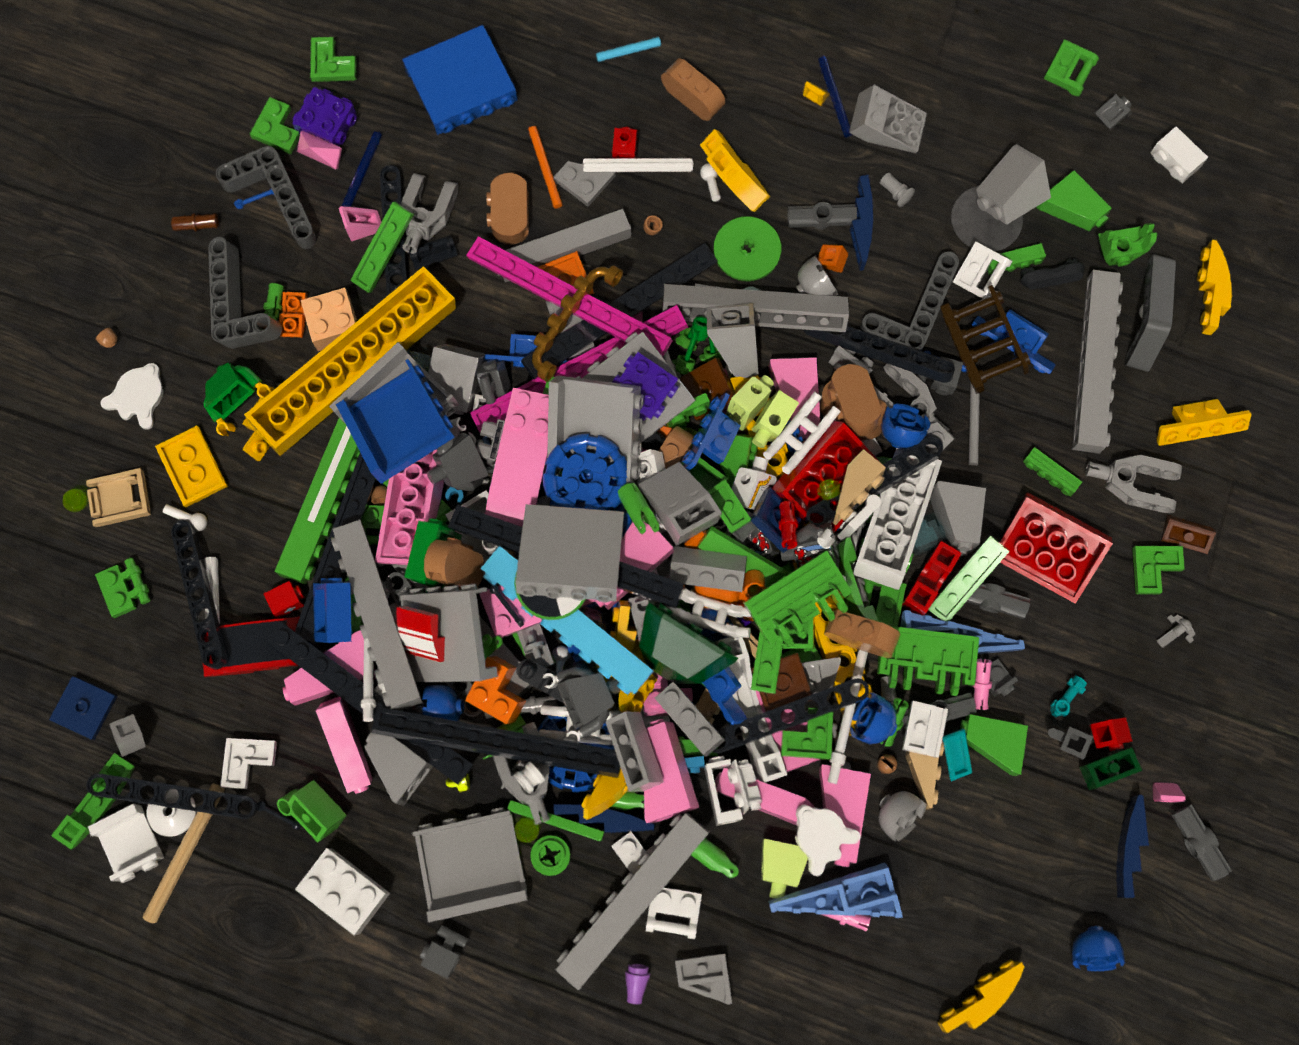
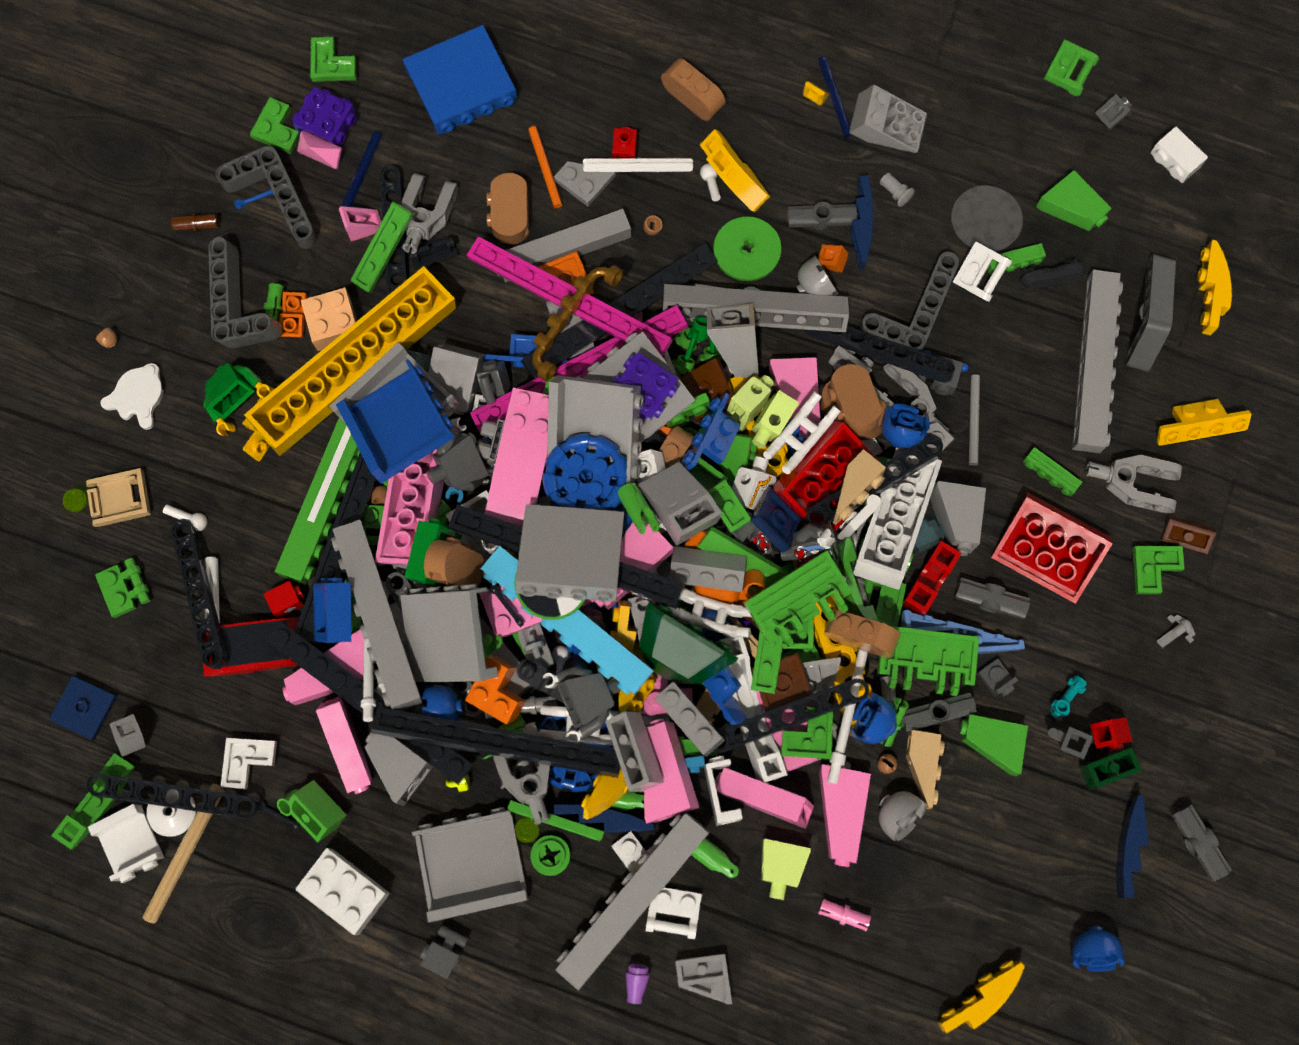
(191, 466): yellow tile -> none
(420, 633): red slope -> none
(529, 777): white wheel -> none
(628, 49): medium azure bar -> none
(745, 796): white hinge -> none
(788, 524): red pin -> none
(820, 835): white tile -> none
(829, 489): clear neon green plate -> none
(851, 895): medium blue wedge -> none
(924, 729): white plate -> none
(957, 754): teal tile -> none
(968, 579): tile -> none
(970, 357): dark brown fence -> none
(982, 683): bright pink pin -> none
(1014, 186): light grey slope -> none
(1028, 337): blue bracket -> none
(1133, 241): bright green piece -> none
(1167, 792): bright pink slope -> none

